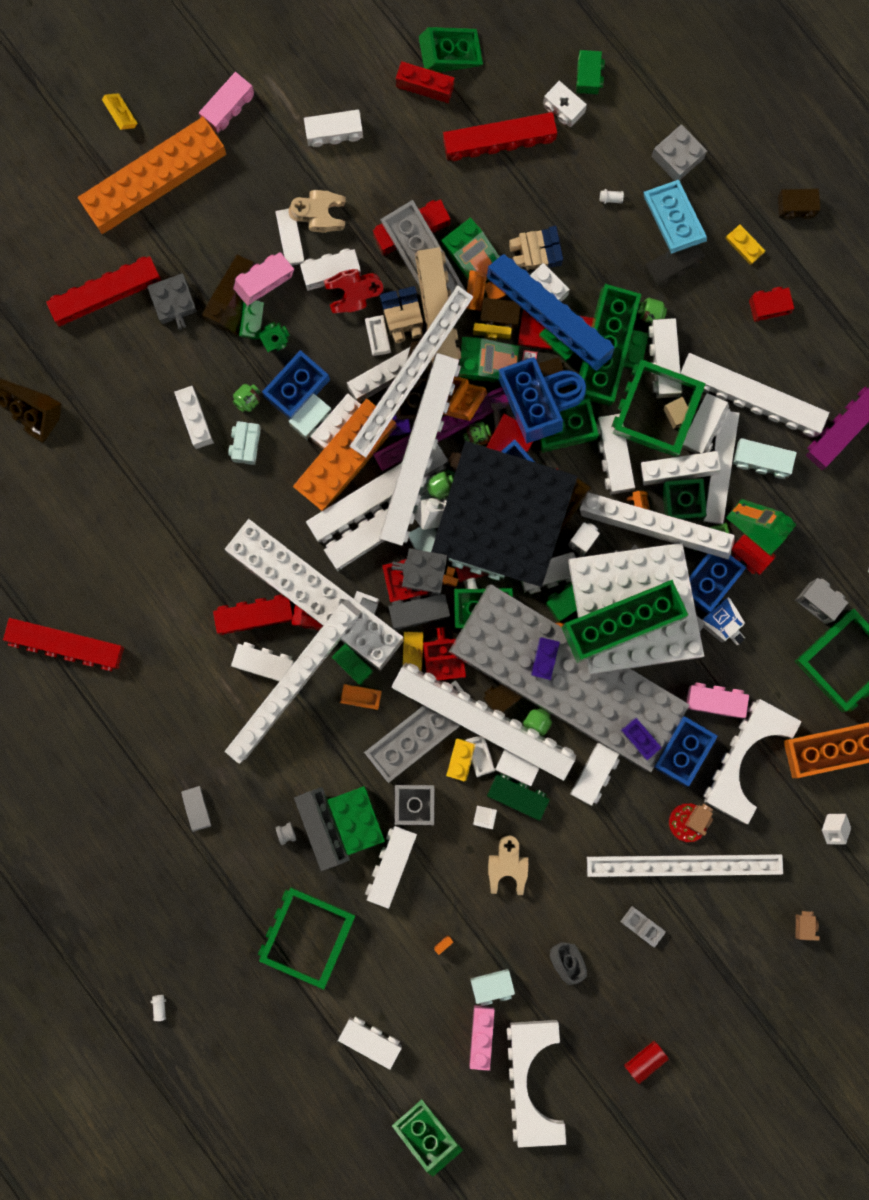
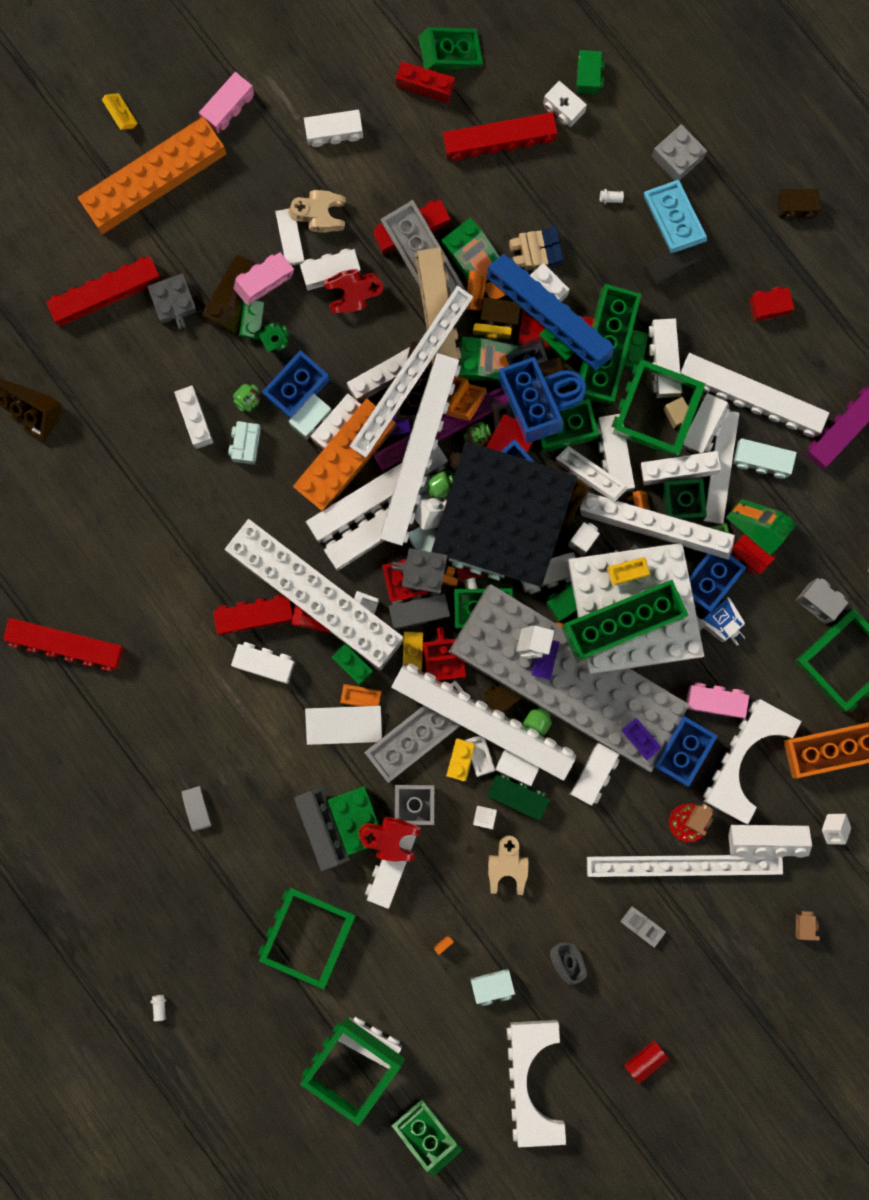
(286, 833): light grey wheel -> none
(293, 681): white brick -> none
(343, 725): none -> white sticker
(370, 1043): none -> green window
(377, 335): white tile -> none
(387, 838): none -> red piece
(402, 320): tan hips -> none
(481, 1037): bright pink brick -> none
(533, 348): none -> black slope
(535, 642): none -> white brick
(591, 474): none -> white plate
(628, 571): none -> yellow plate
(651, 310): bright green head -> none
(745, 244): yellow plate -> none
(769, 840): none -> white brick

